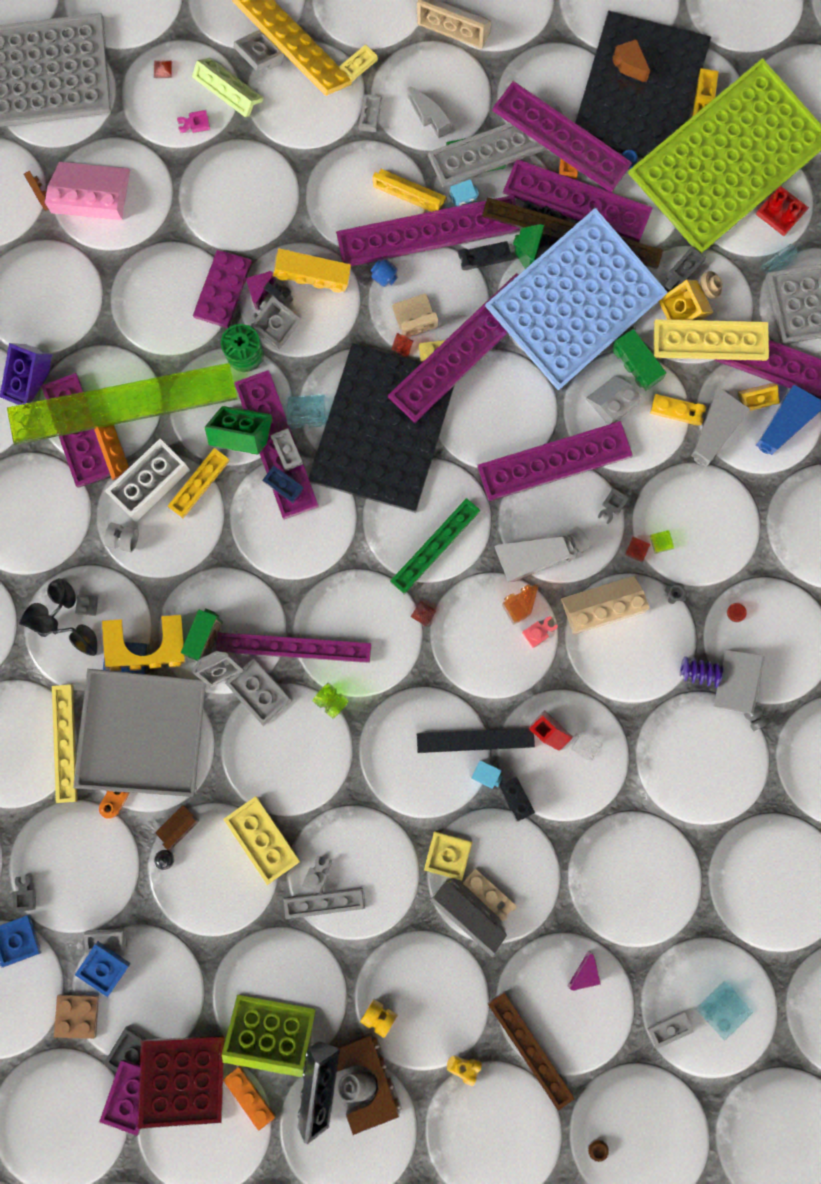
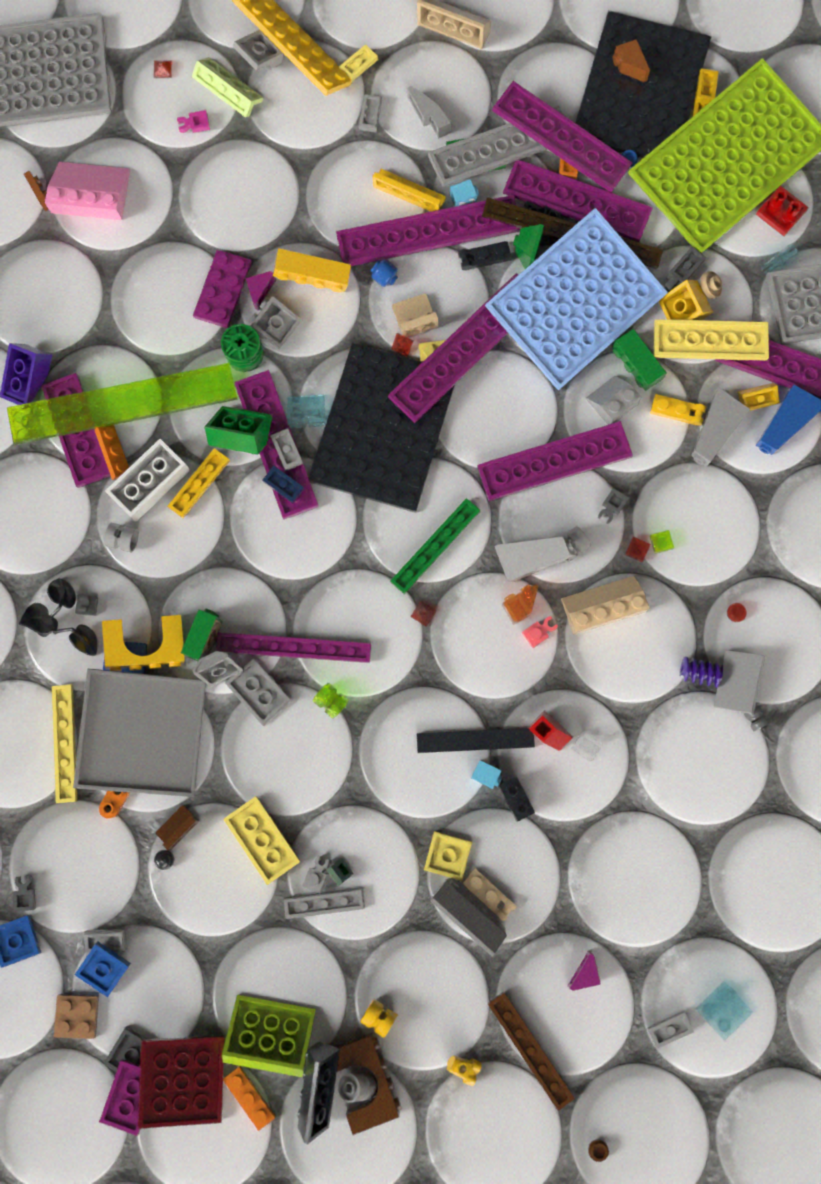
(282, 294): black slope -> none
(340, 871): none -> dark green plate
(679, 588): dark grey plate -> none

